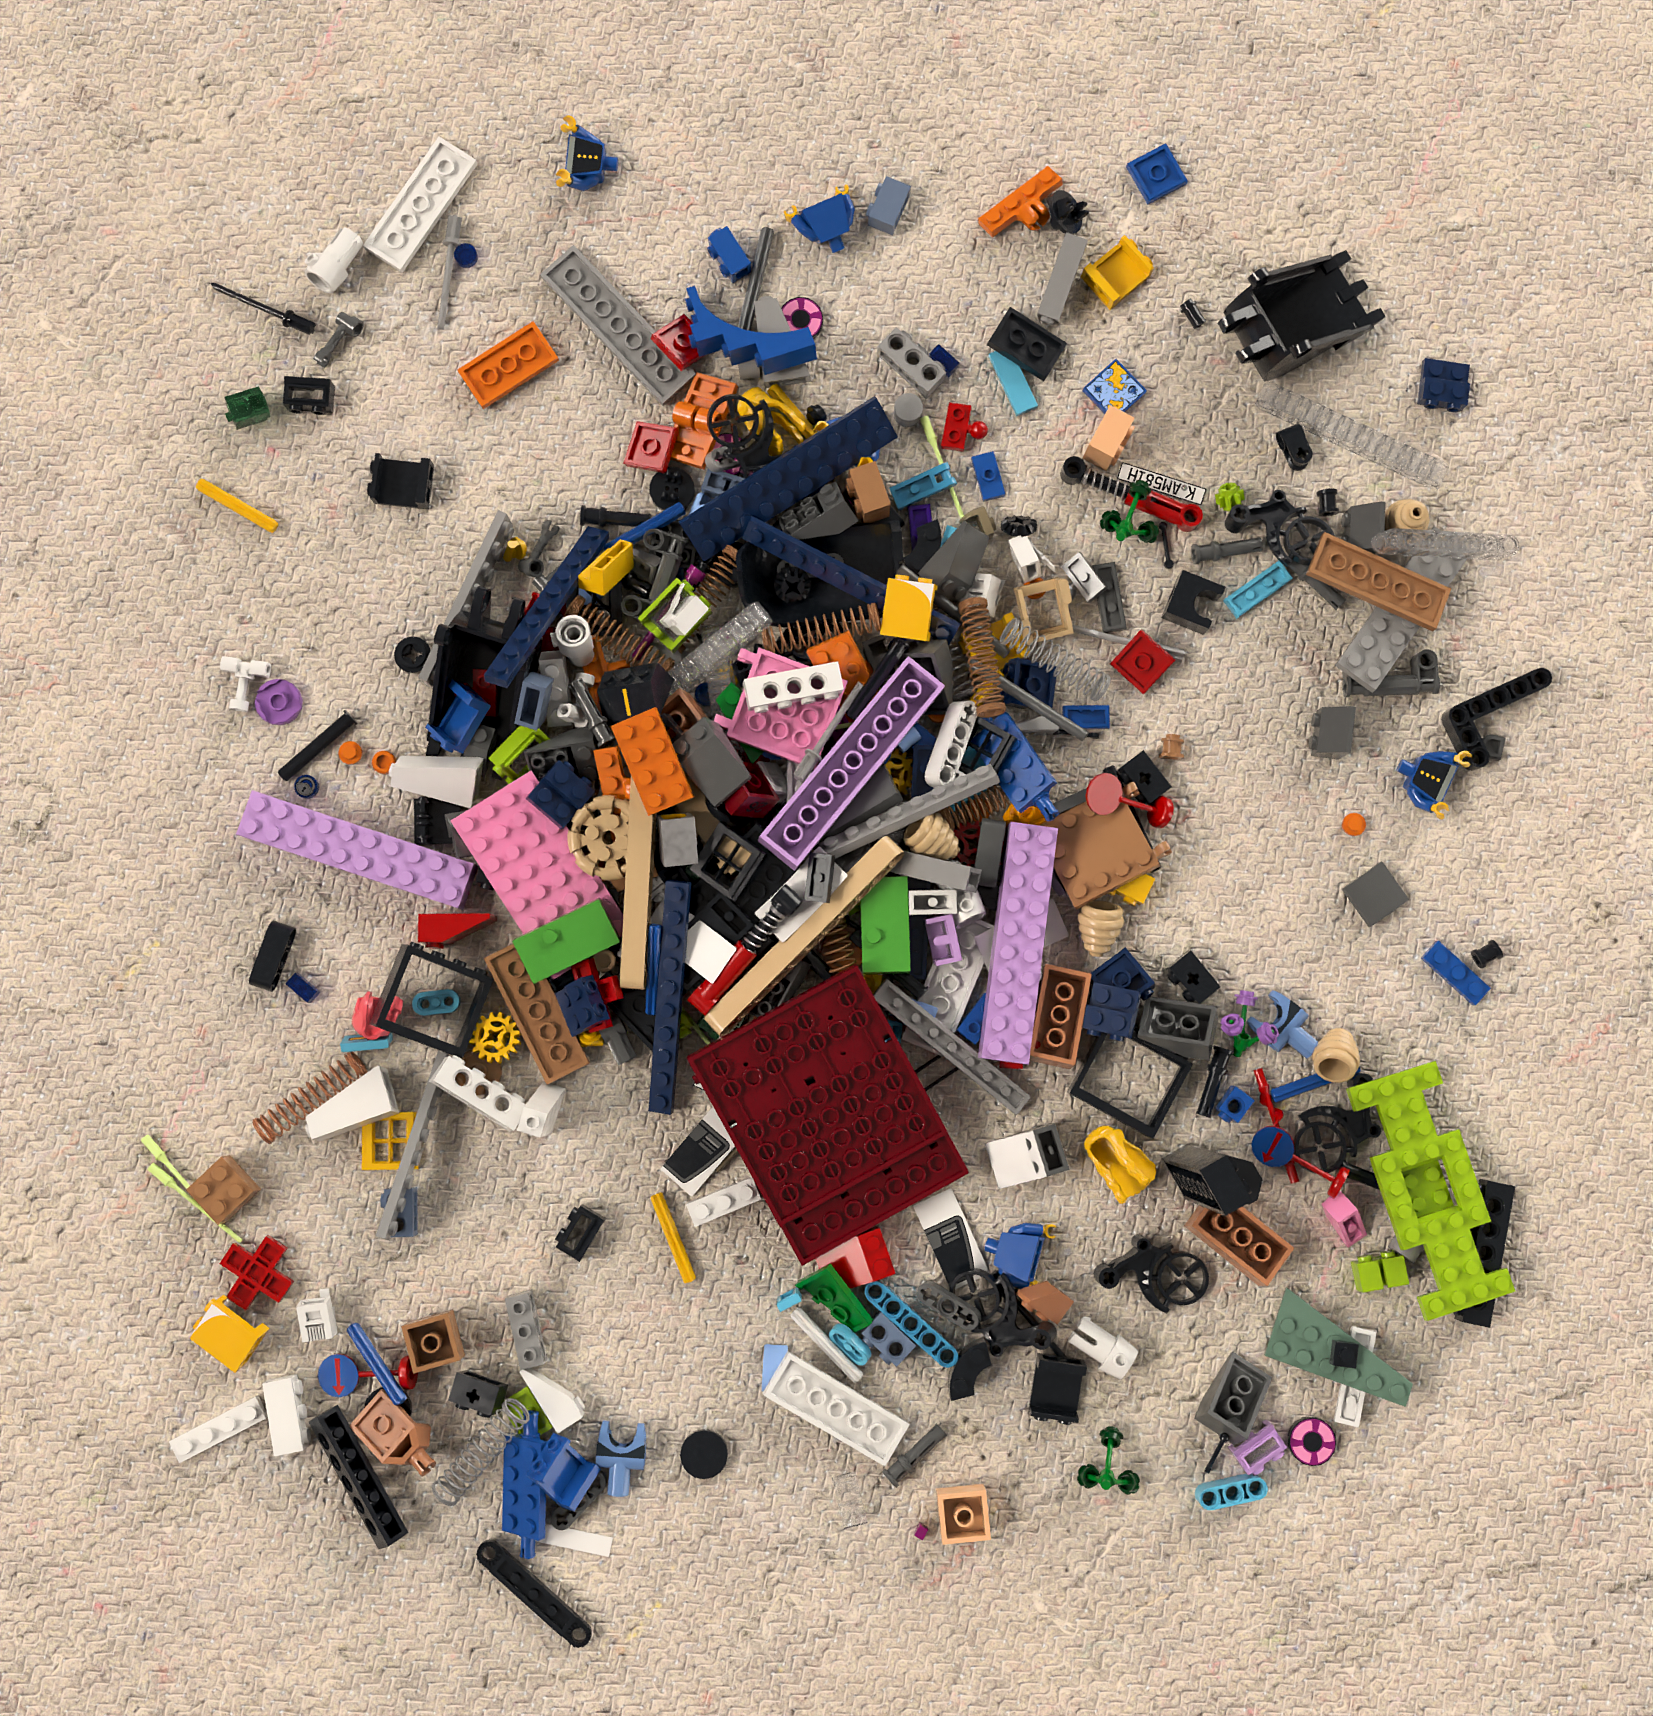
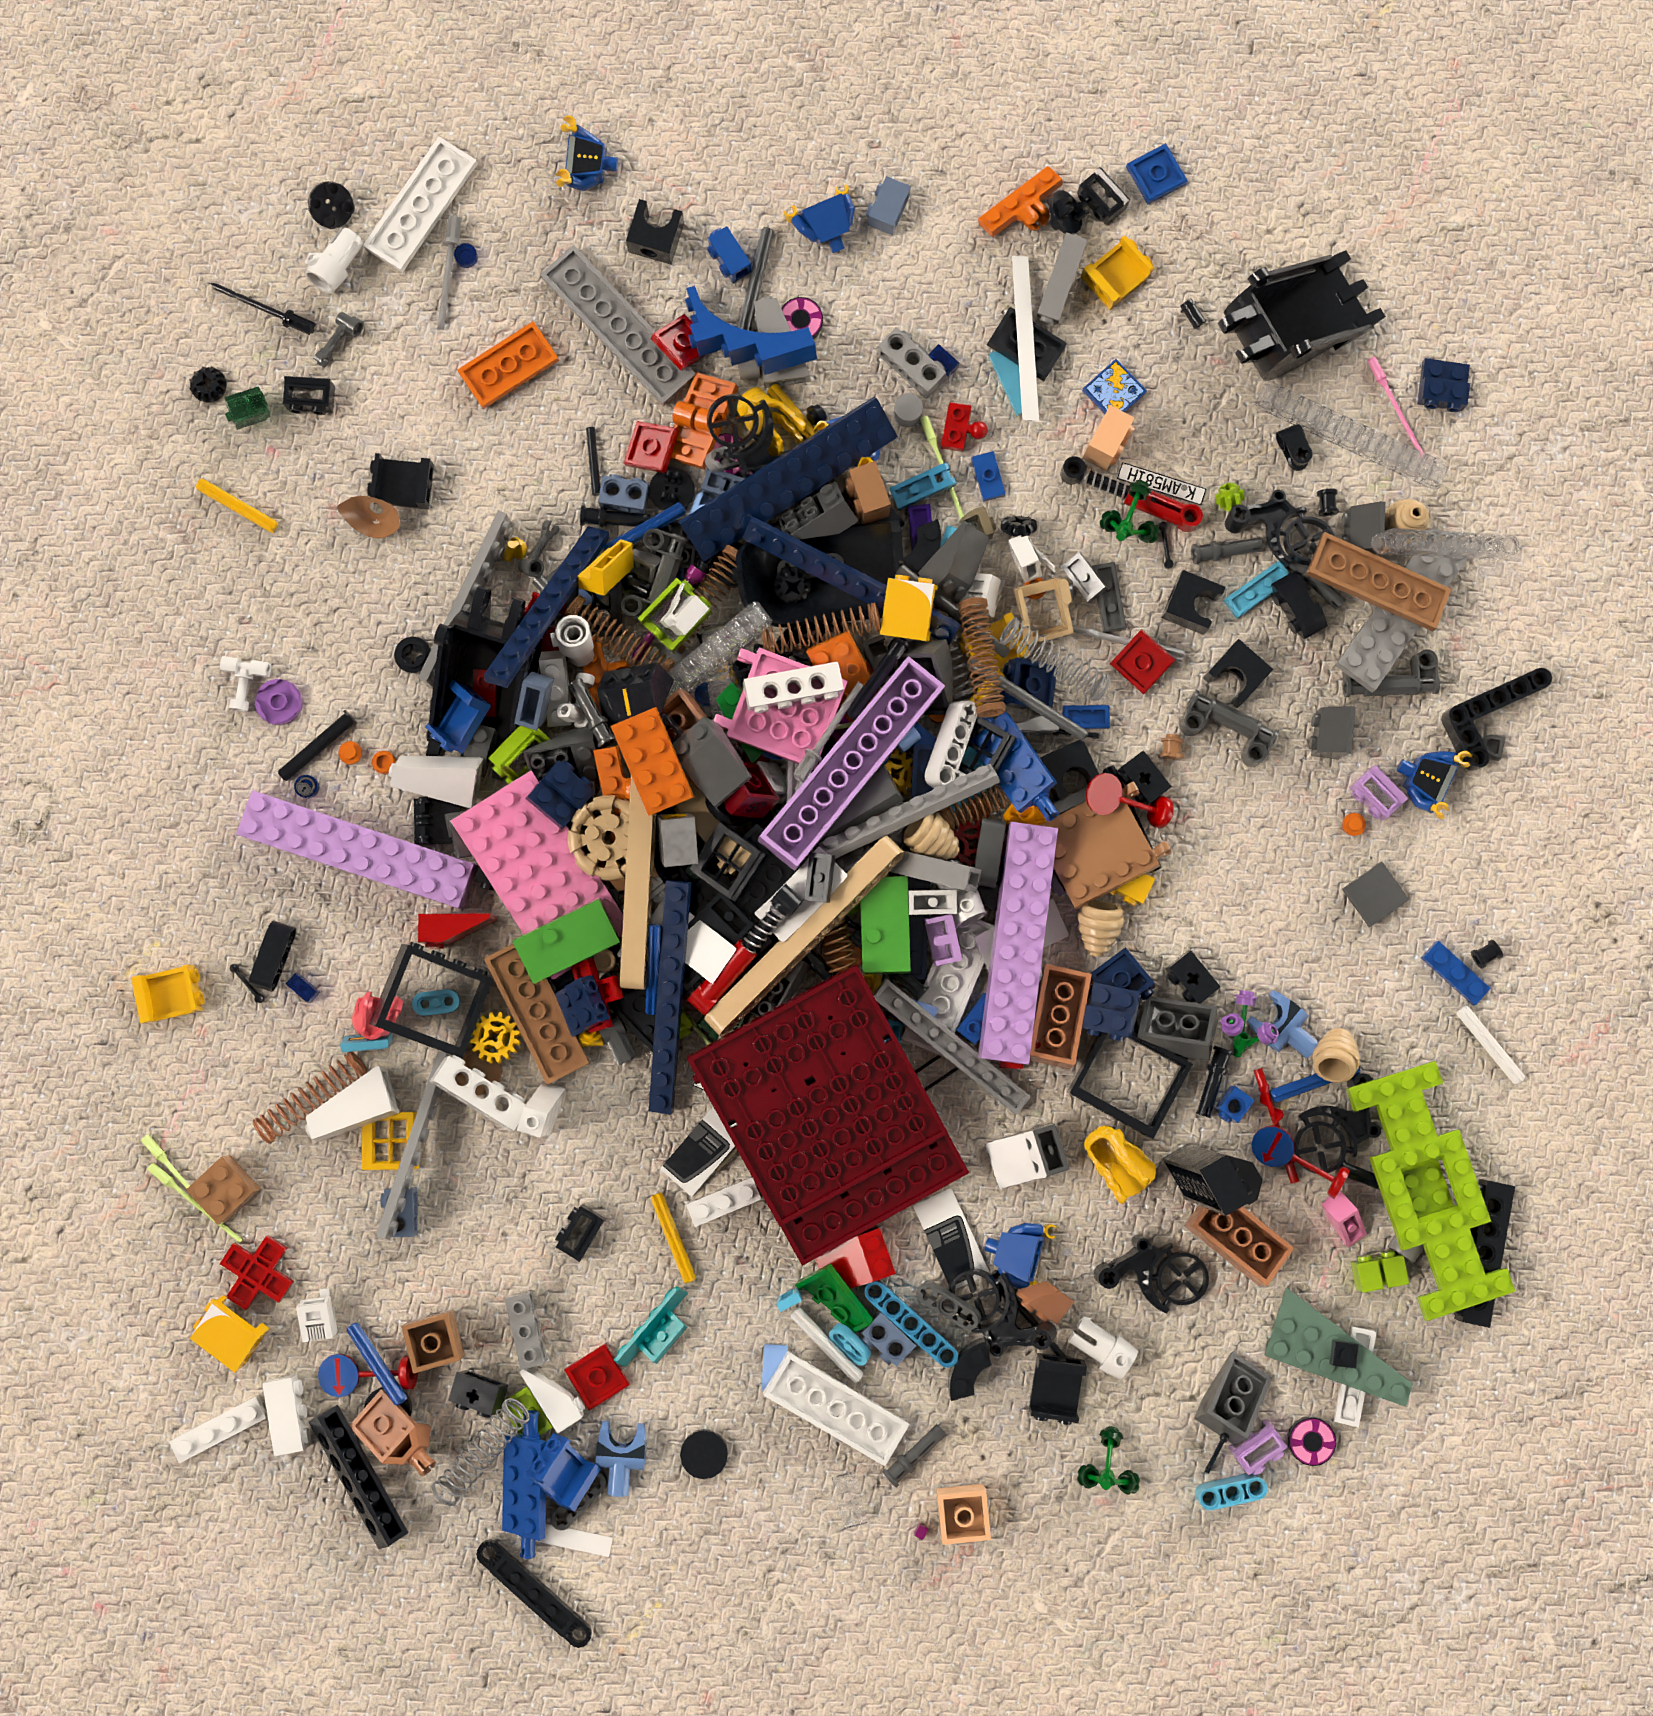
(167, 994): none -> yellow panel
(216, 388): none -> black gear
(259, 998): none -> black hinge
(338, 197): none -> black plate
(360, 516): none -> medium nougat piece
(593, 460): none -> black bar
(597, 1376): none -> red tile
(622, 501): none -> sand blue brick
(652, 241): none -> black piece
(657, 1332): none -> teal bracket
(1025, 338): none -> white sticker
(1069, 758): none -> black piece
(1099, 207): none -> black window
(1245, 665): none -> black piece
(1260, 737): none -> dark grey piece
(1292, 596): none -> black brick
(1377, 793): none -> lavender window
(1381, 379): none -> bright pink piece
(1490, 1045): none -> white axle

